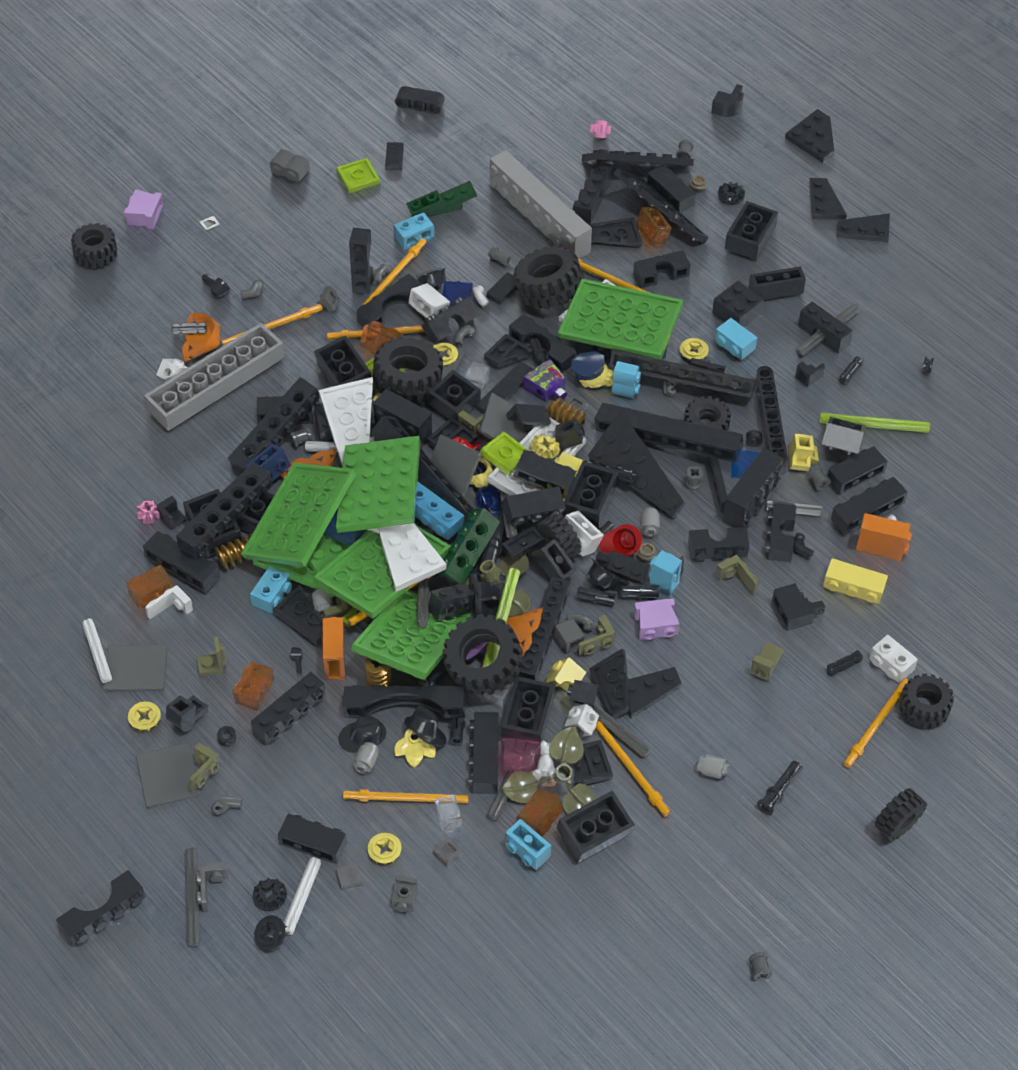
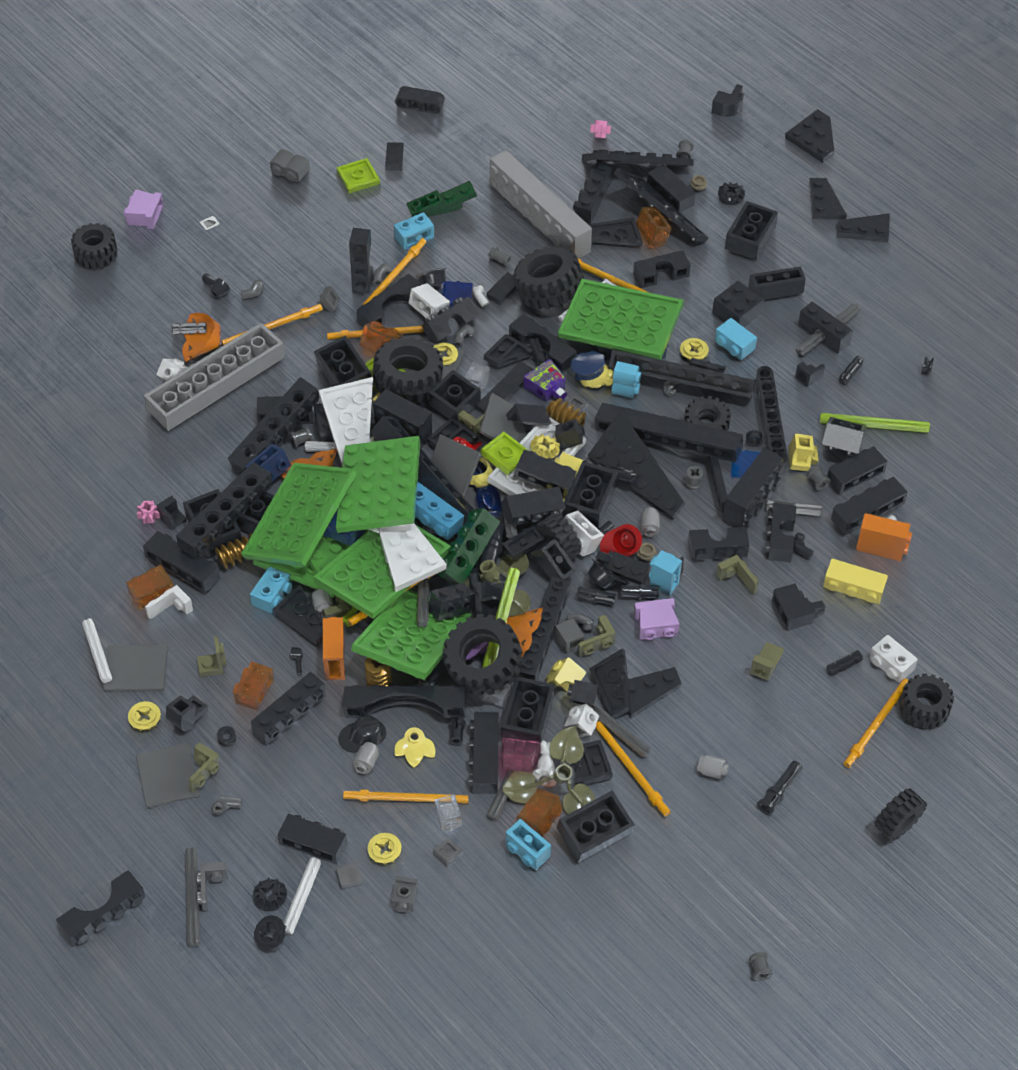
(425, 725): black piece -> none

